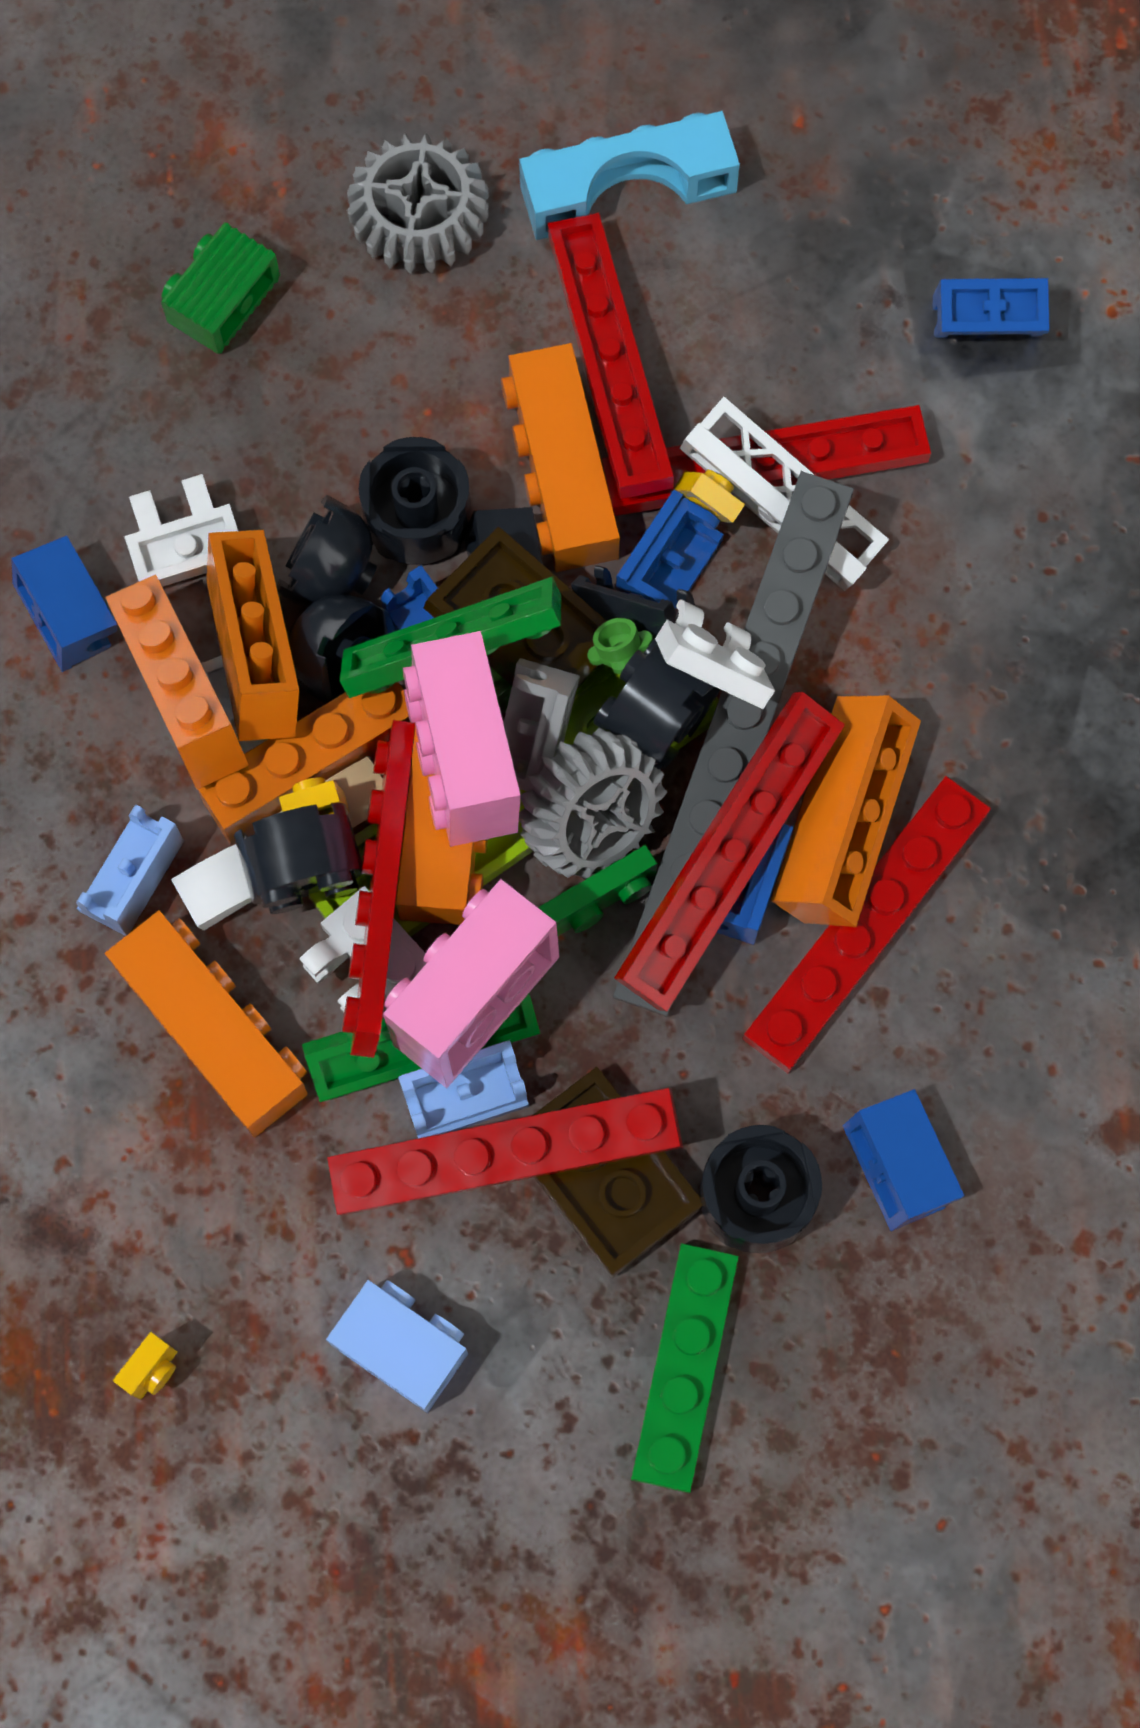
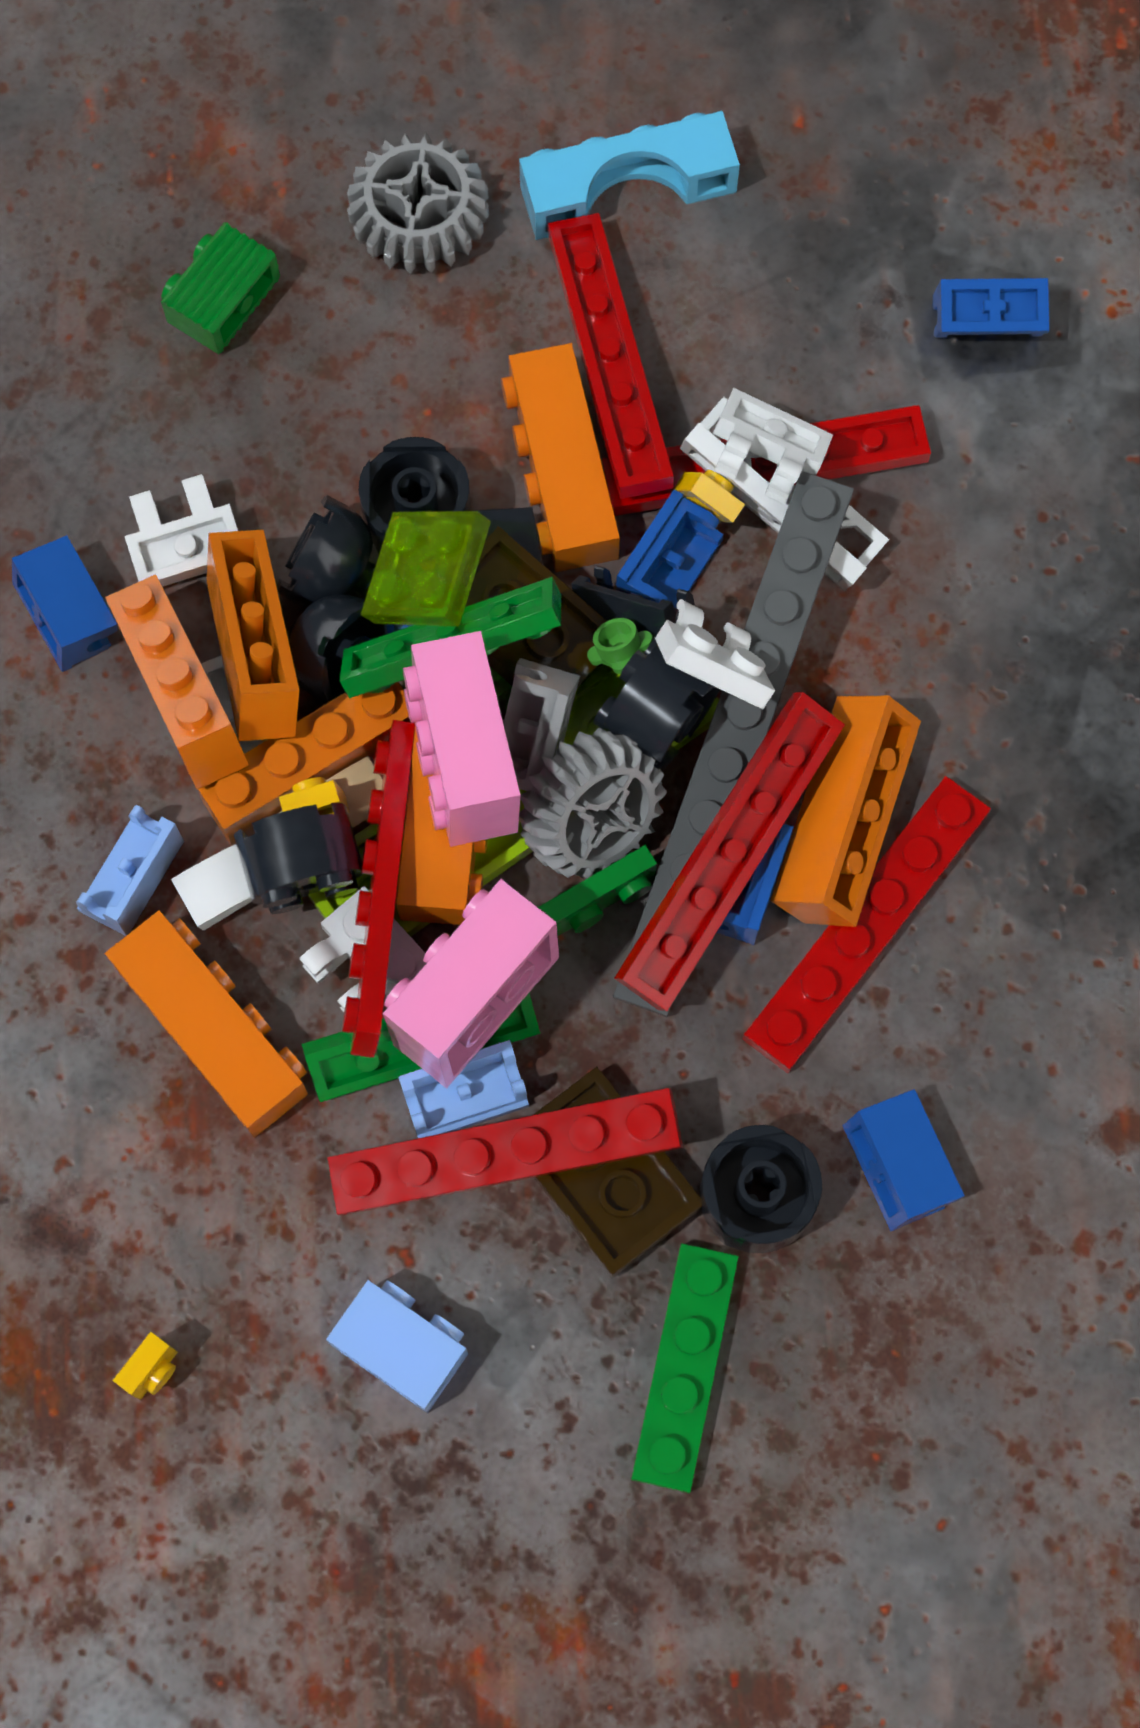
(426, 568): none -> clear neon green plate
(772, 434): none -> white plate

